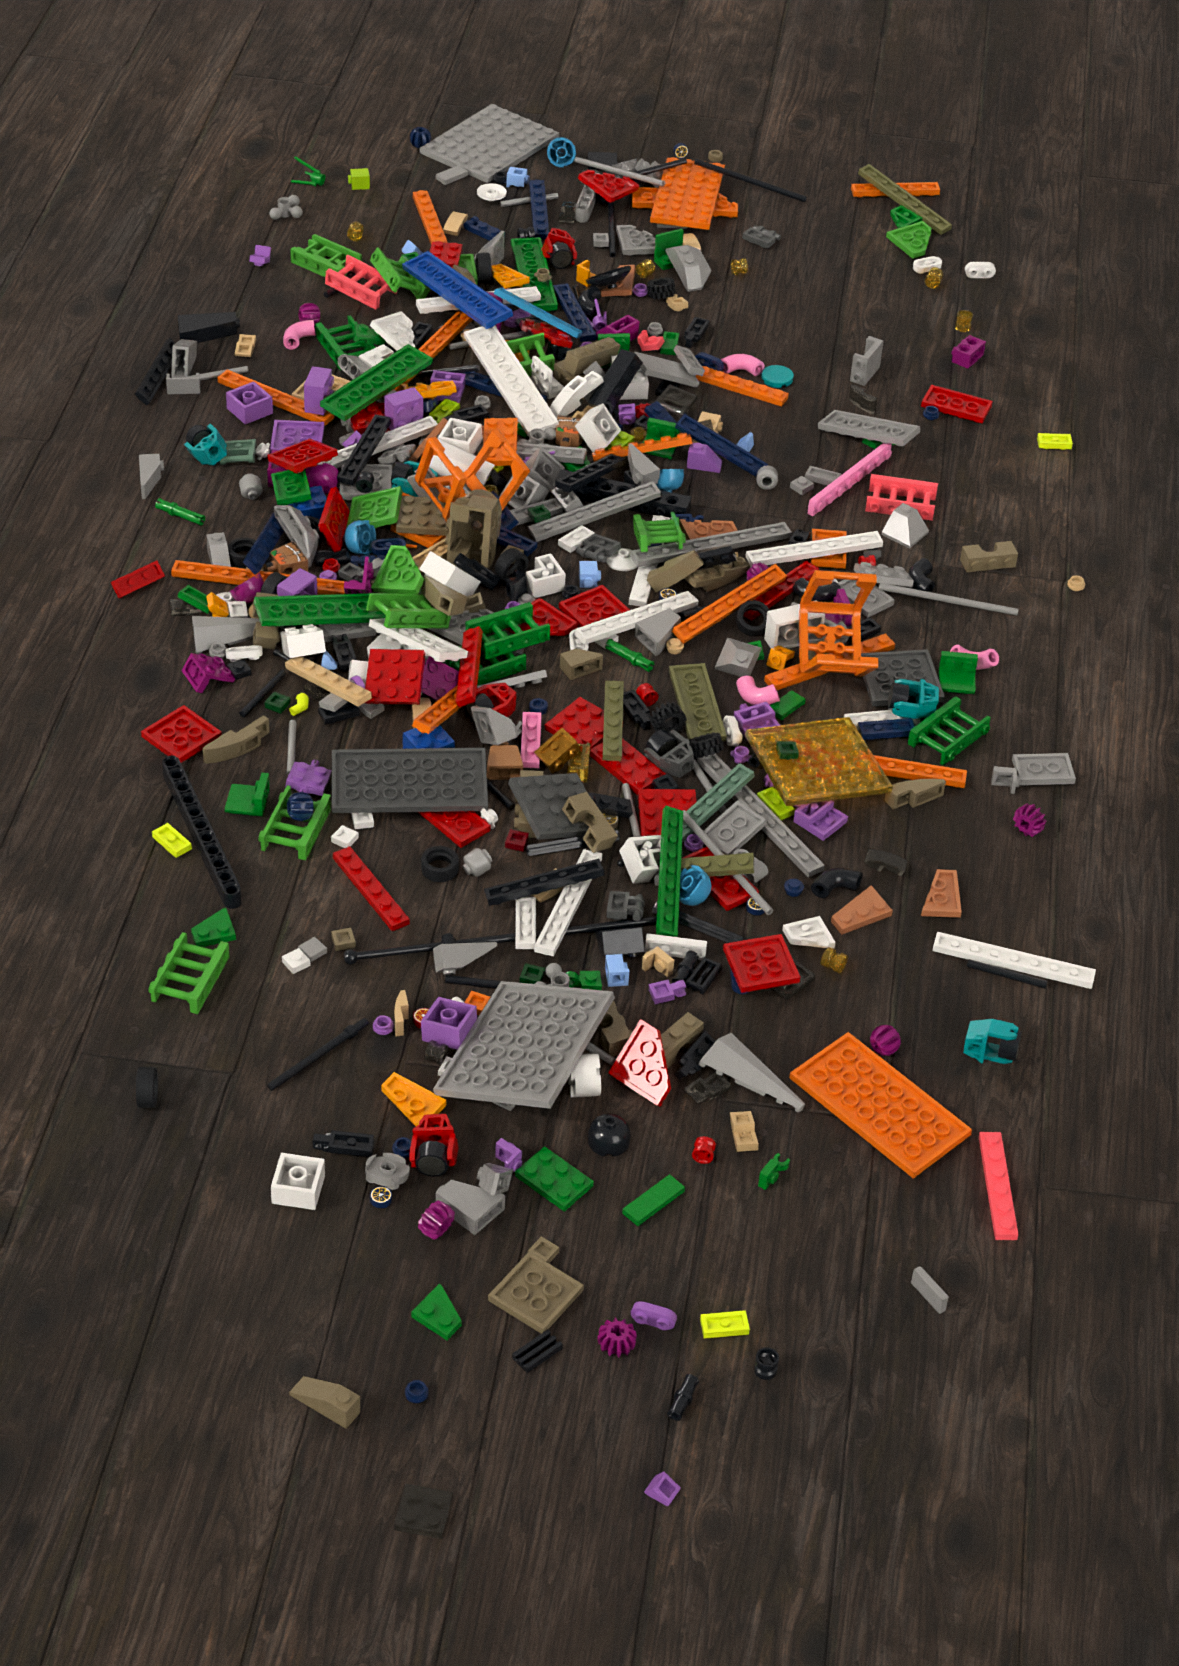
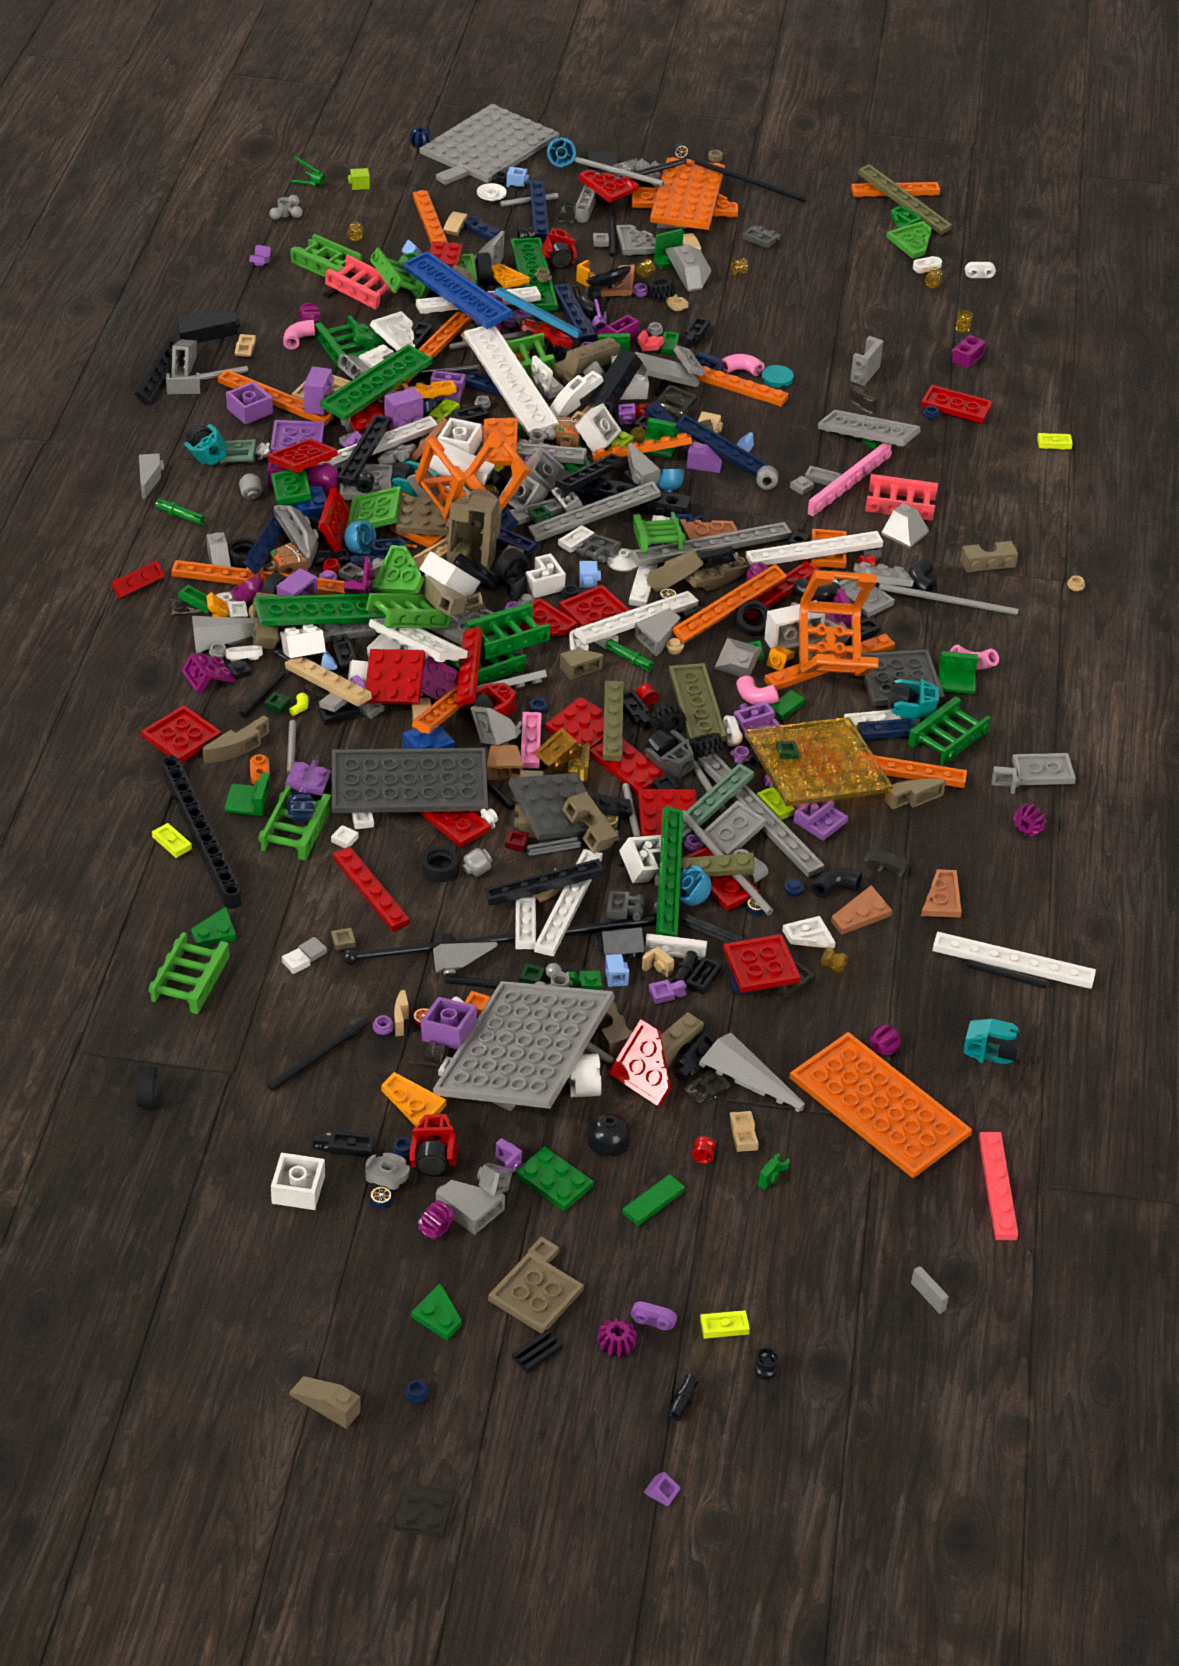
(258, 765): none -> orange plate

